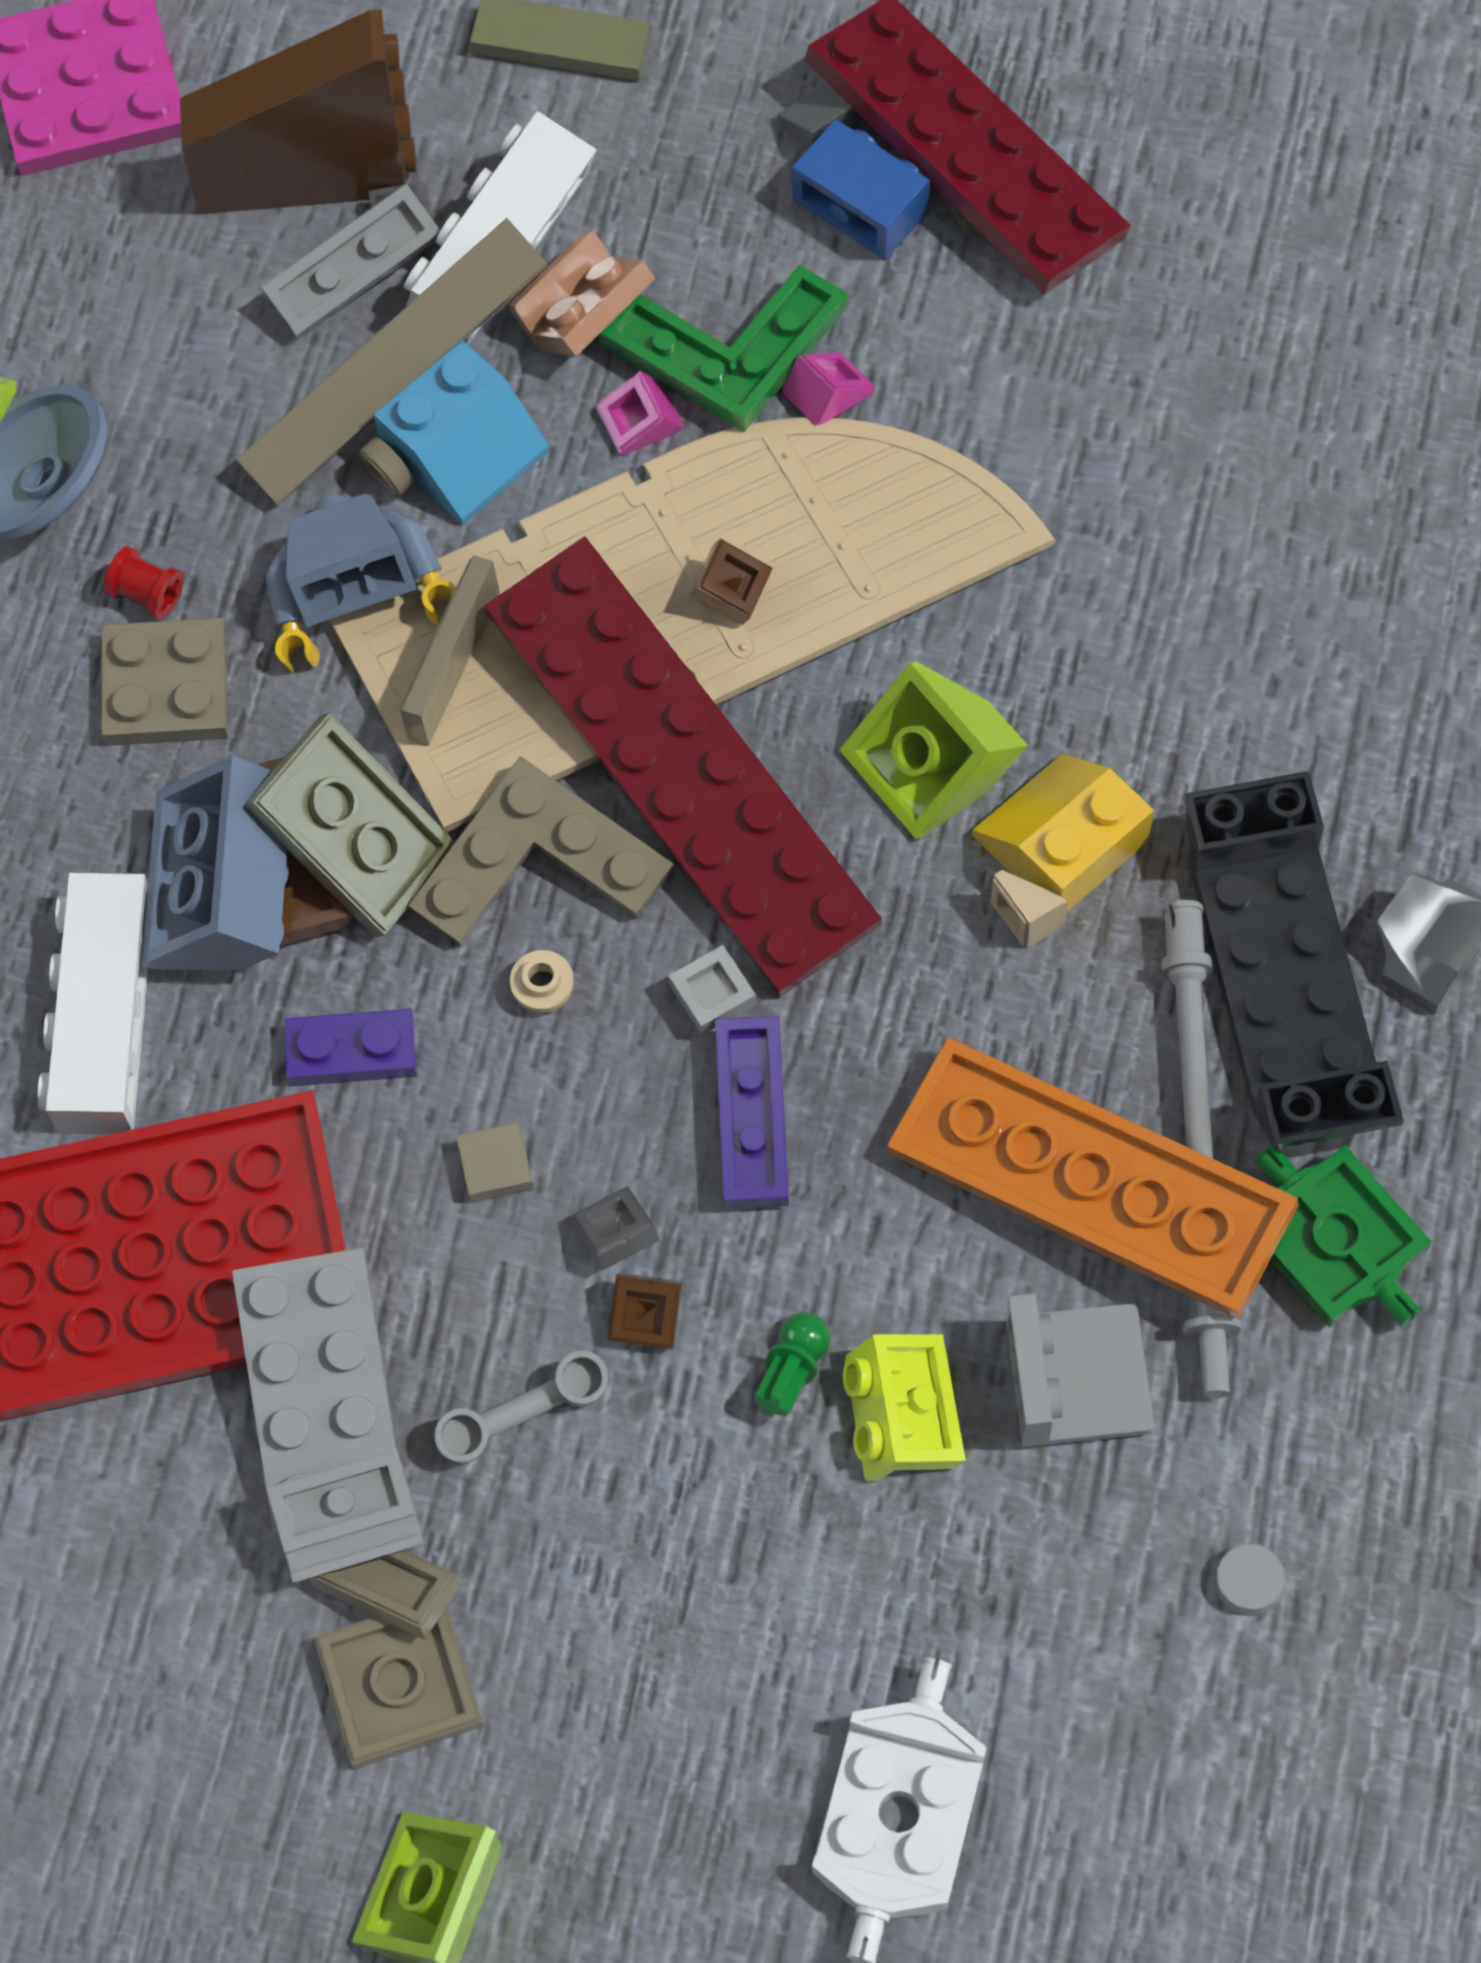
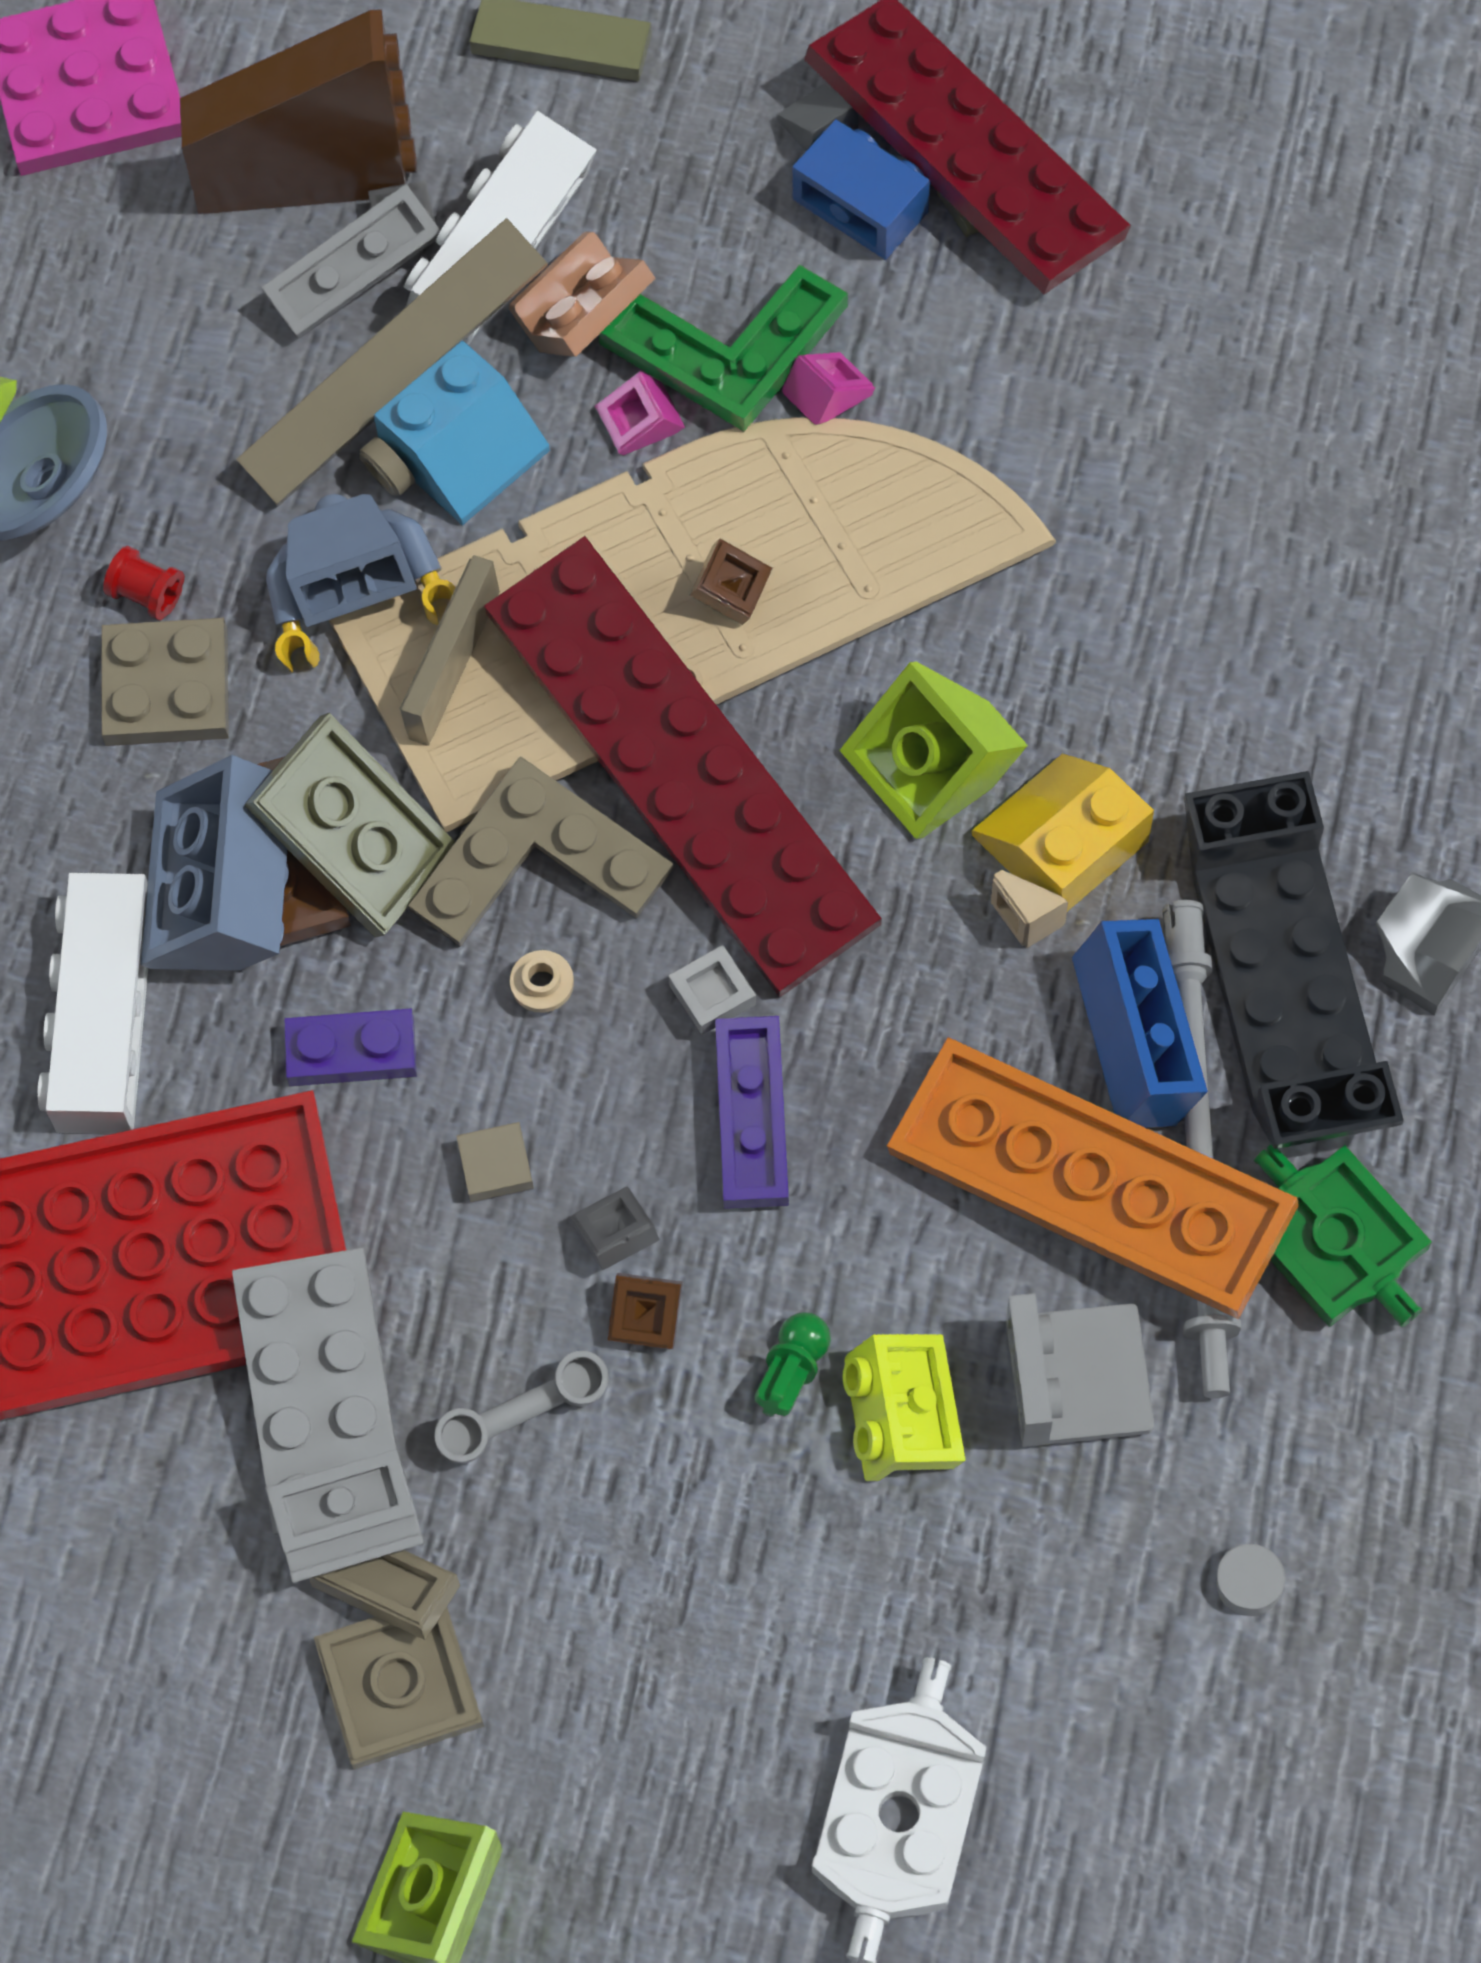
(1139, 1023): none -> blue brick

